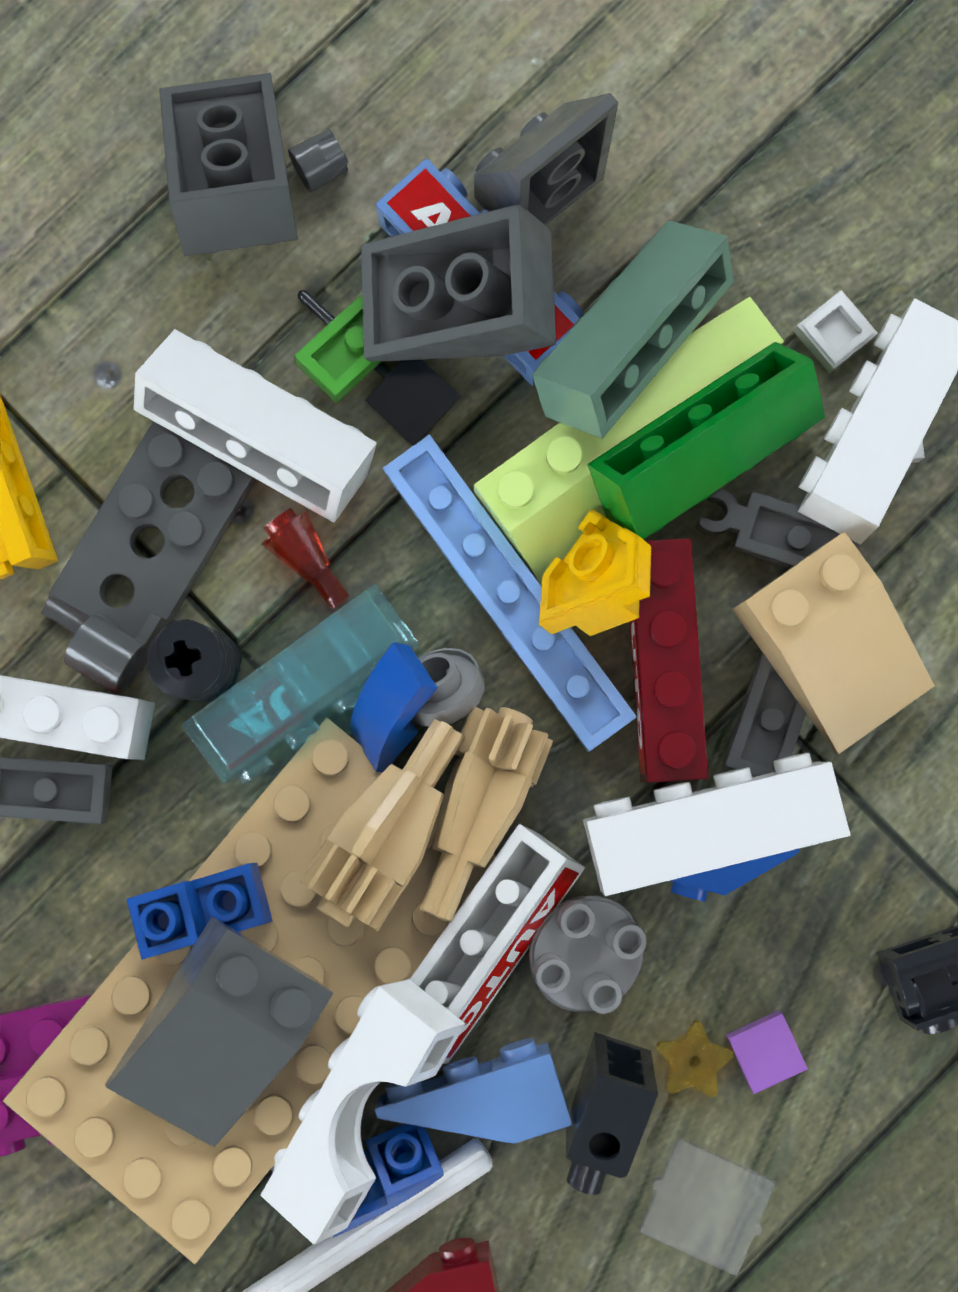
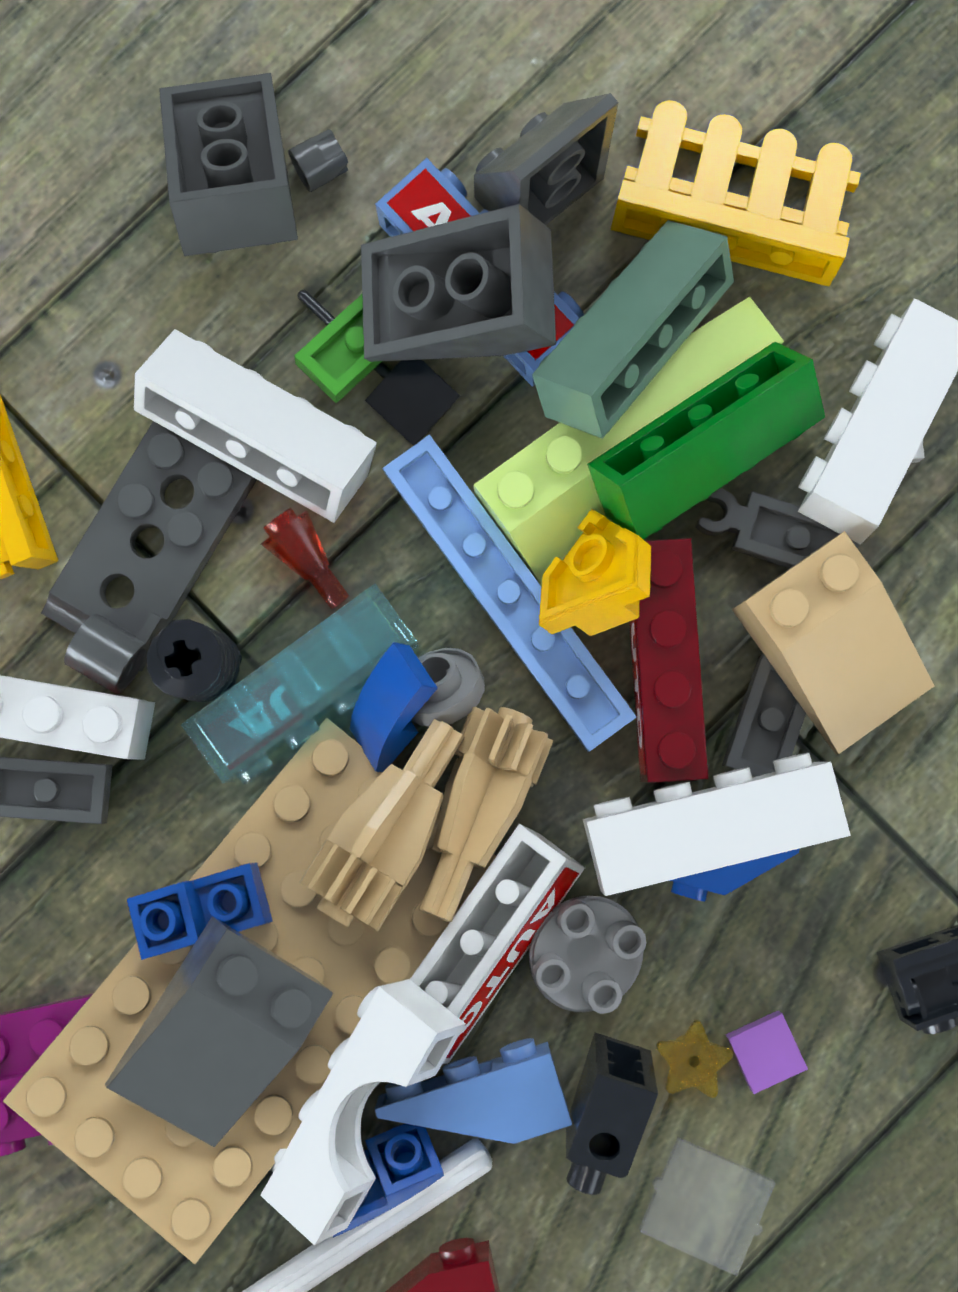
(758, 227): none -> yellow fence
(835, 332): white tile -> none

